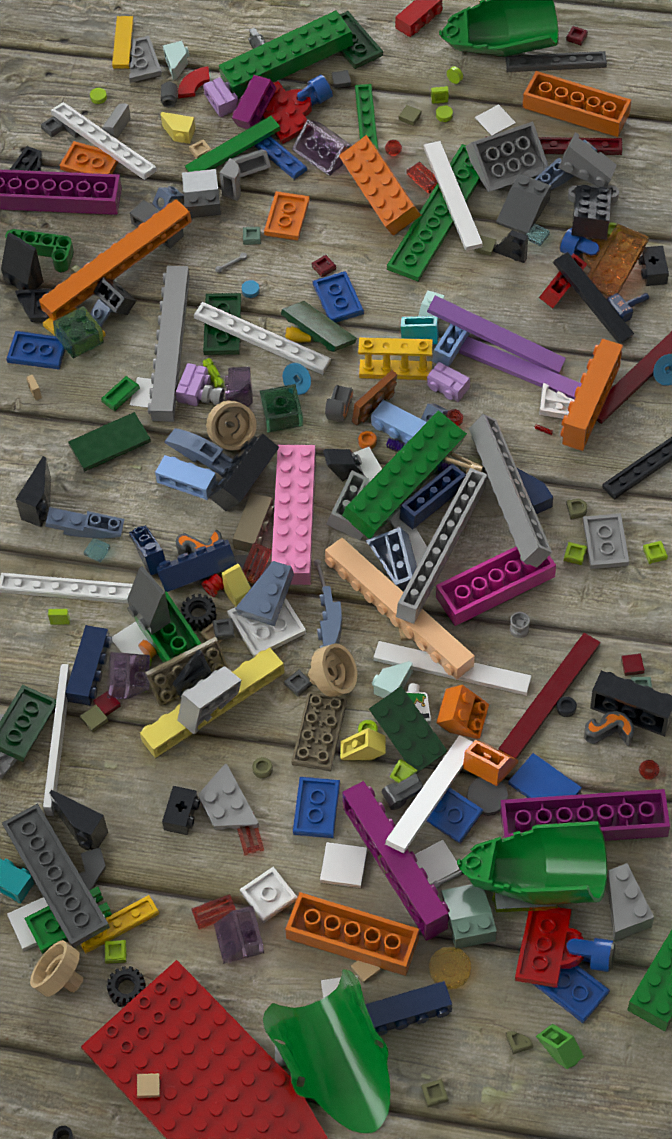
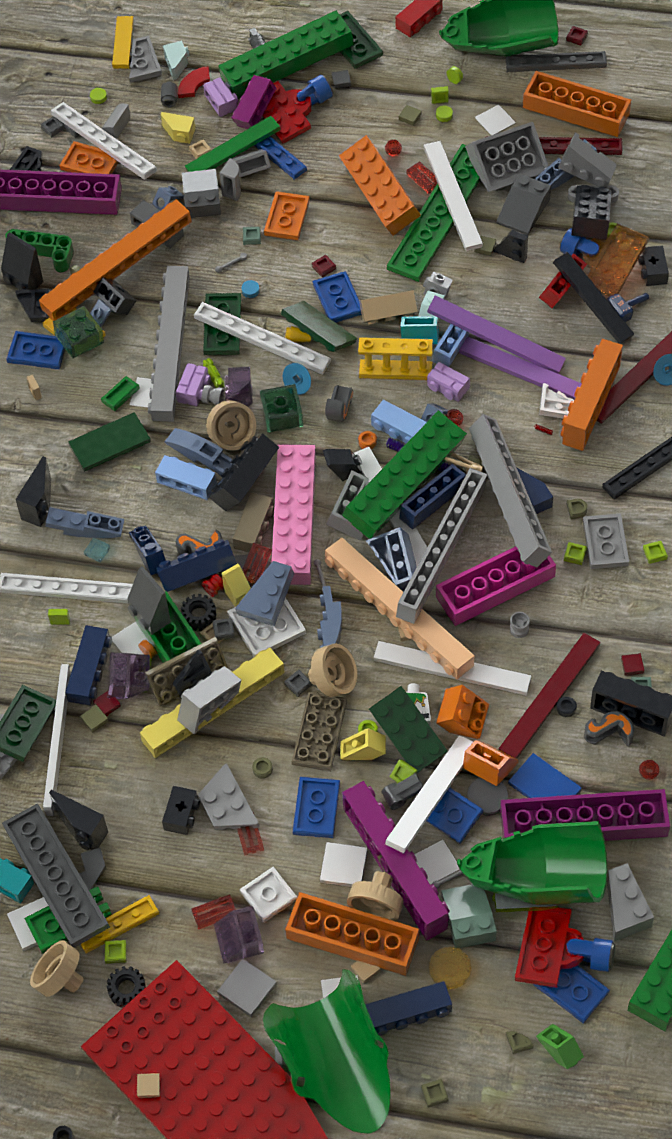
(247, 987): none -> light grey tile
(320, 146): clear purple slope -> none
(365, 112): green tile -> none
(369, 402): dark orange plate -> none
(376, 897): none -> tan piece
(388, 307): none -> tan brick
(392, 678): light aqua slope -> none
(437, 283): none -> light grey brick
(537, 234): clear light blue tile -> none

